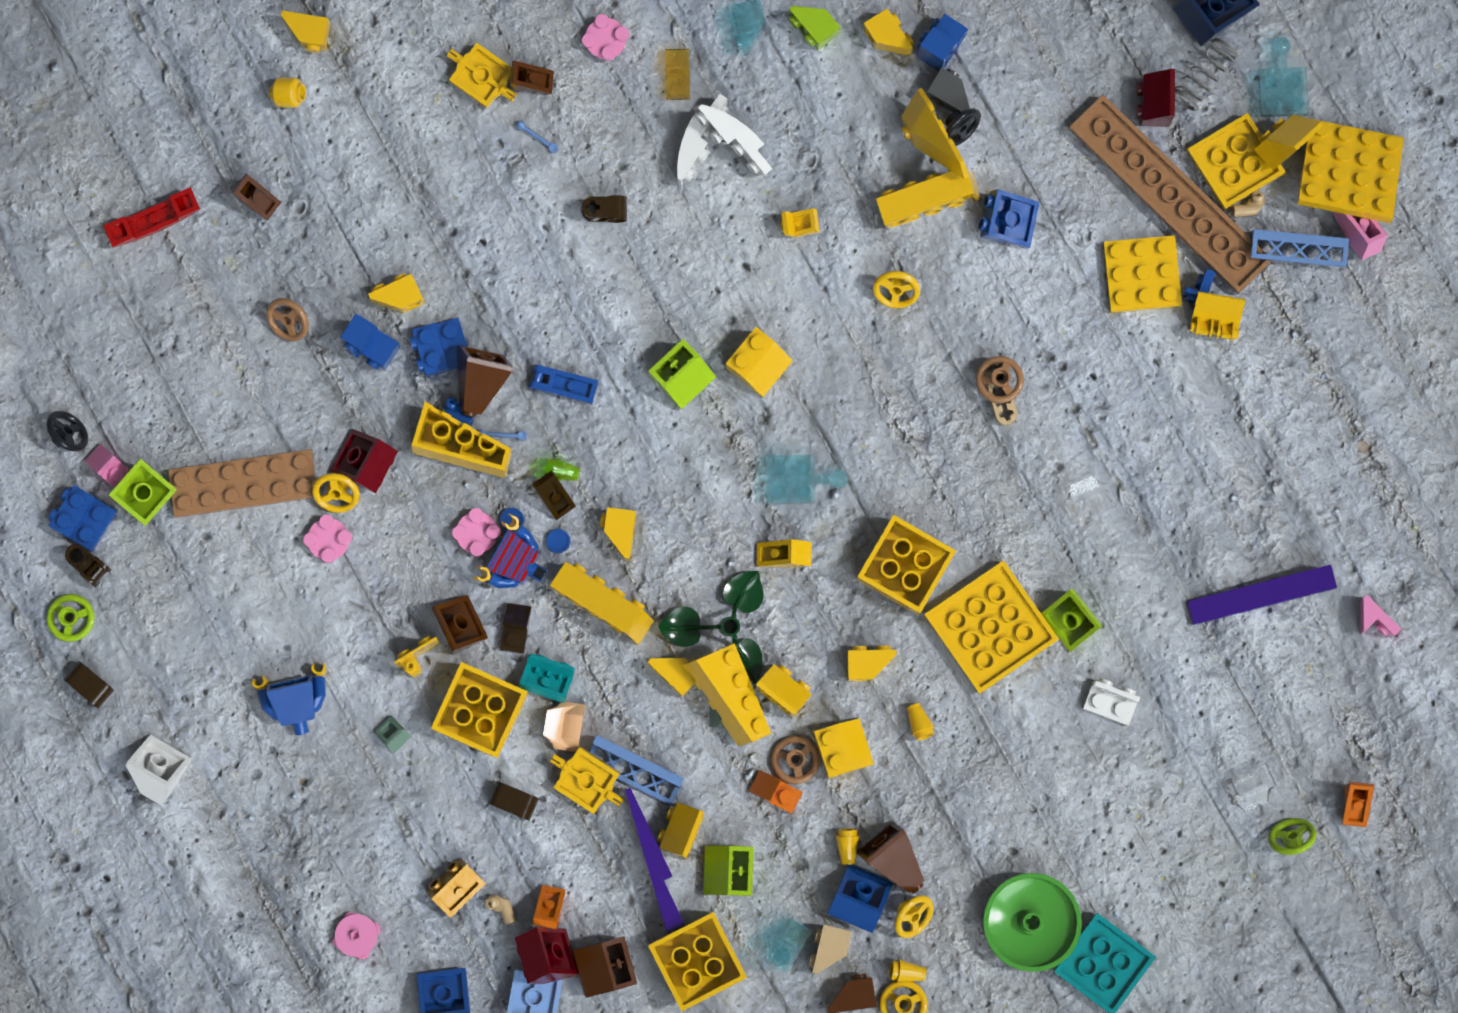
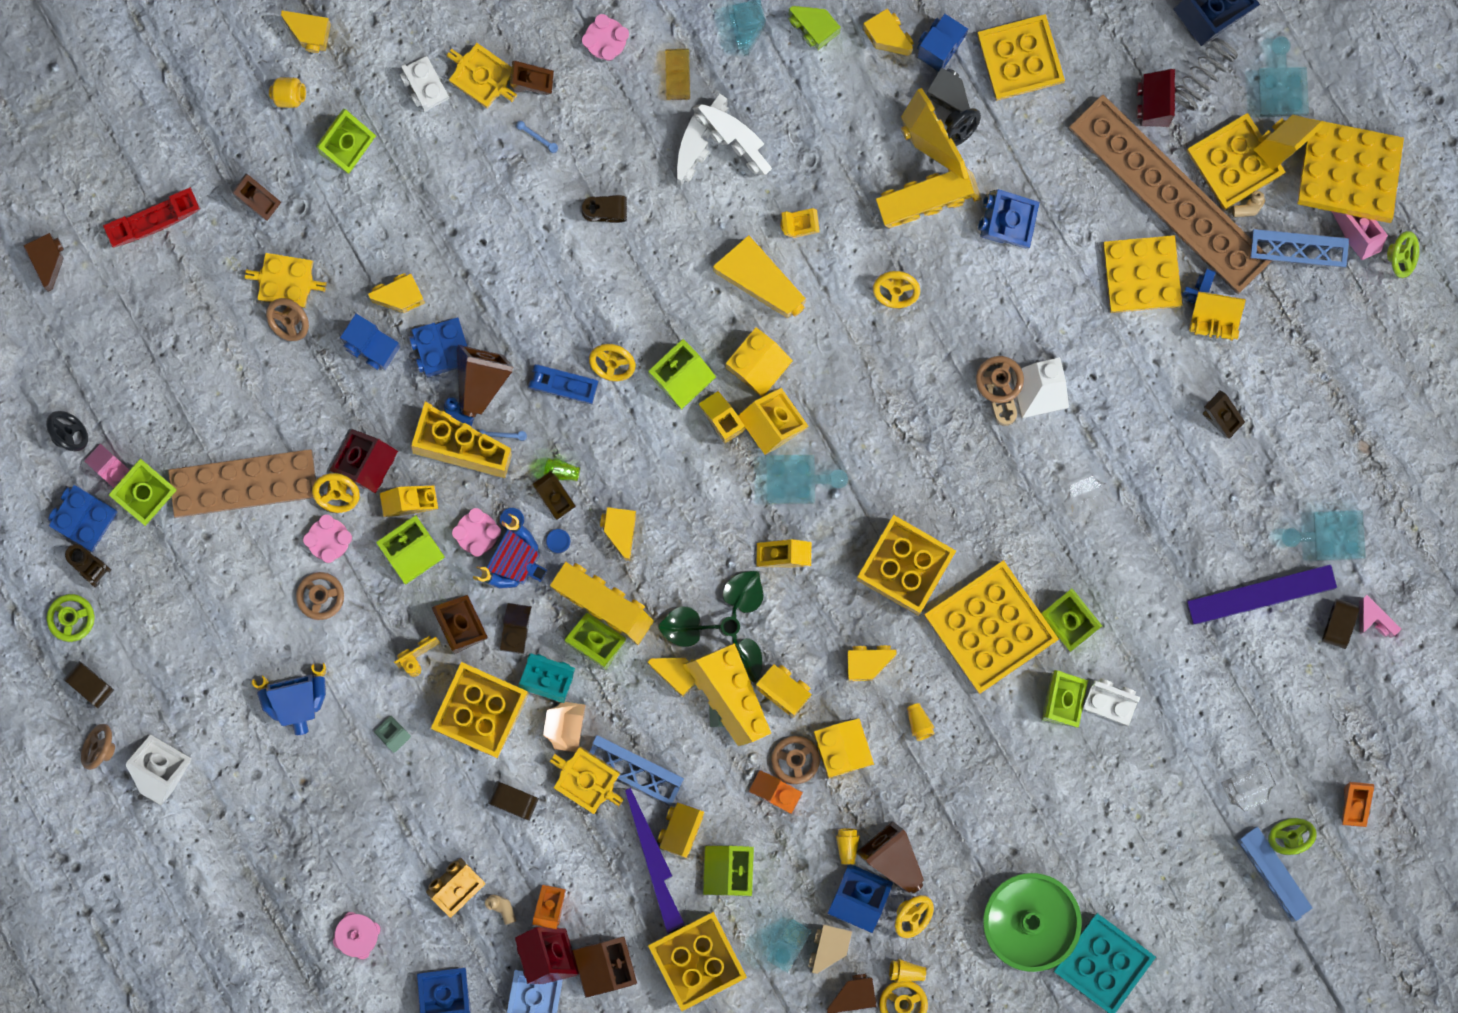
(46, 258): none -> reddish brown slope
(101, 749): none -> medium nougat piece
(285, 278): none -> yellow plate
(337, 591): none -> medium nougat piece
(345, 141): none -> lime slope
(408, 500): none -> yellow slope
(410, 550): none -> lime slope
(424, 83): none -> white bracket
(595, 640): none -> lime slope
(614, 357): none -> yellow piece
(722, 417): none -> yellow slope
(759, 277): none -> yellow slope
(772, 421): none -> yellow slope
(1020, 57): none -> yellow plate
(1042, 389): none -> white slope
(1064, 699): none -> lime slope
(1223, 414): none -> dark brown slope
(1274, 874): none -> medium blue fence
(1335, 534): none -> clear light blue plate
(1340, 623): none -> dark brown beam
(1401, 253): none -> lime piece

